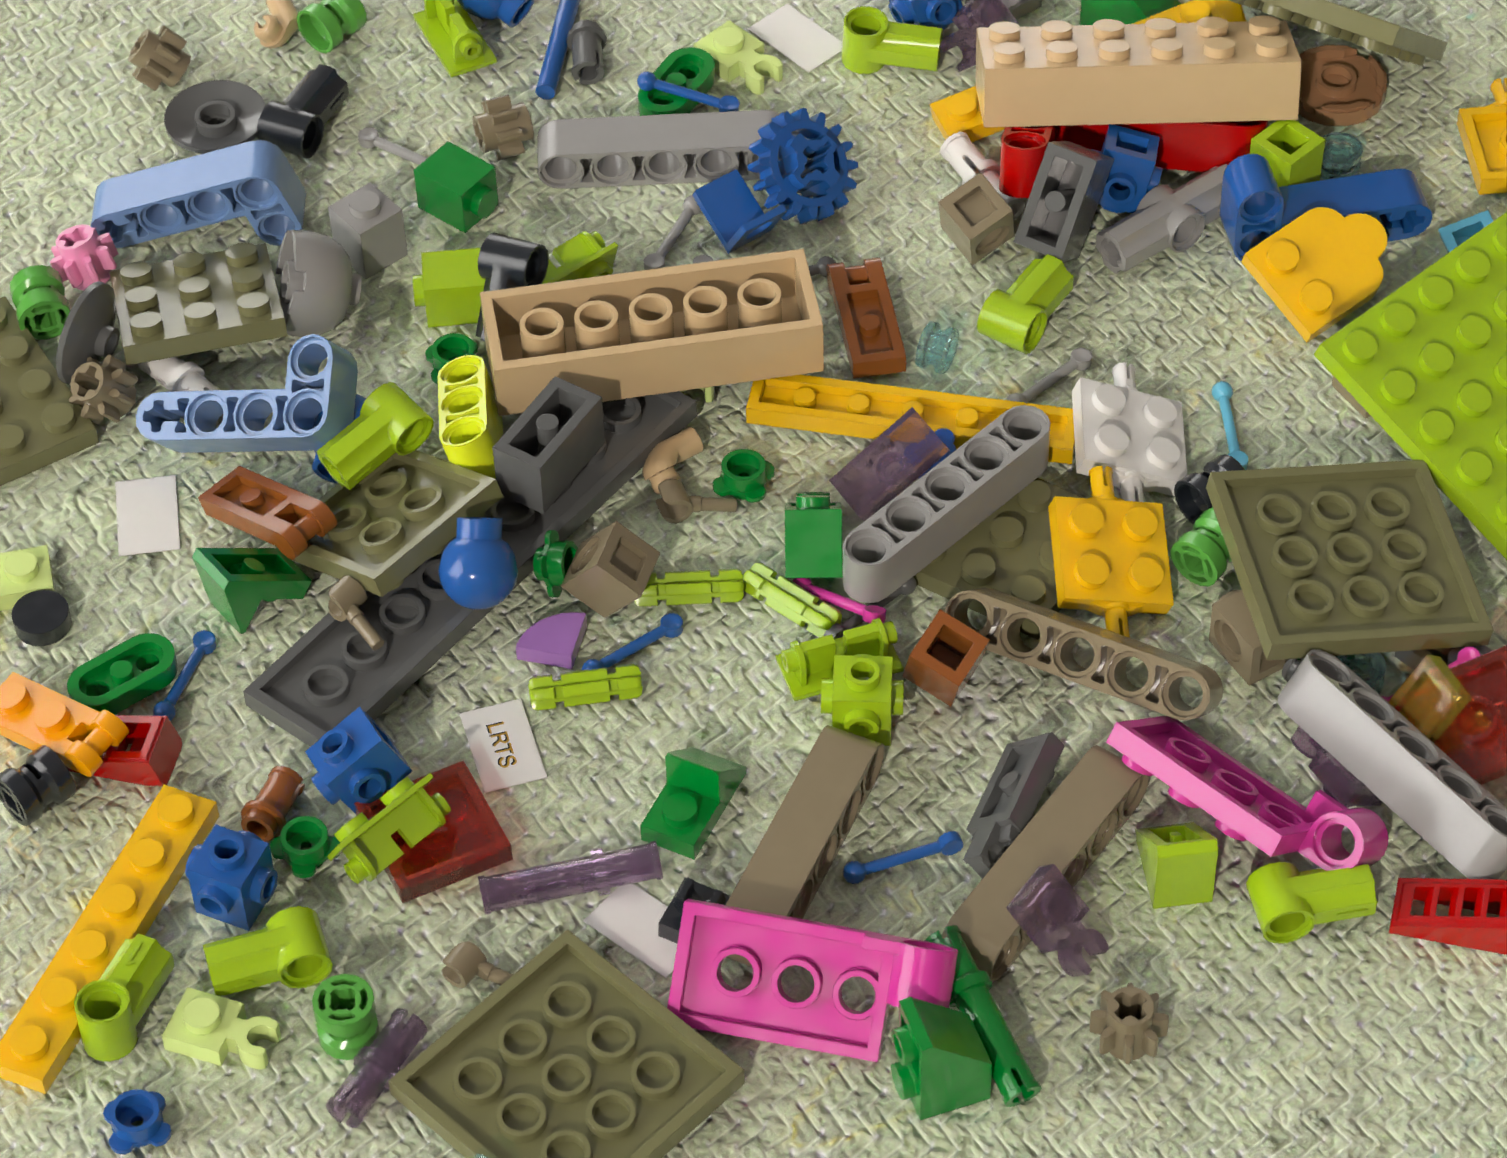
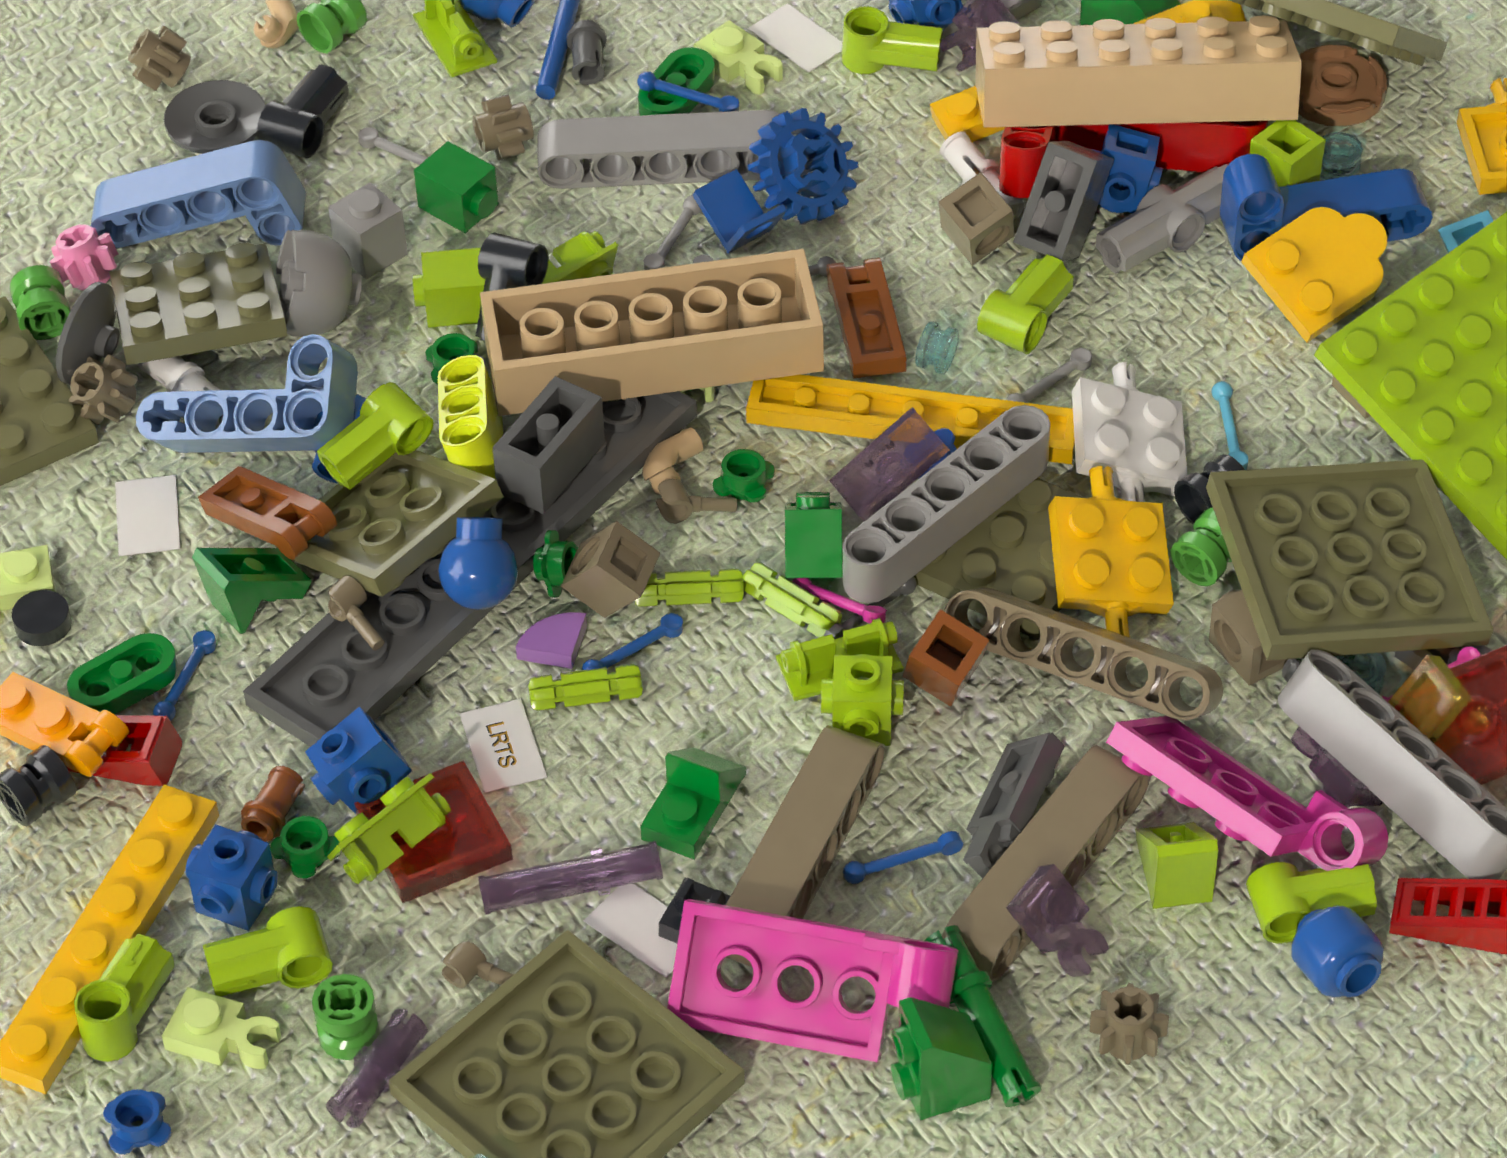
(1337, 952): none -> blue head

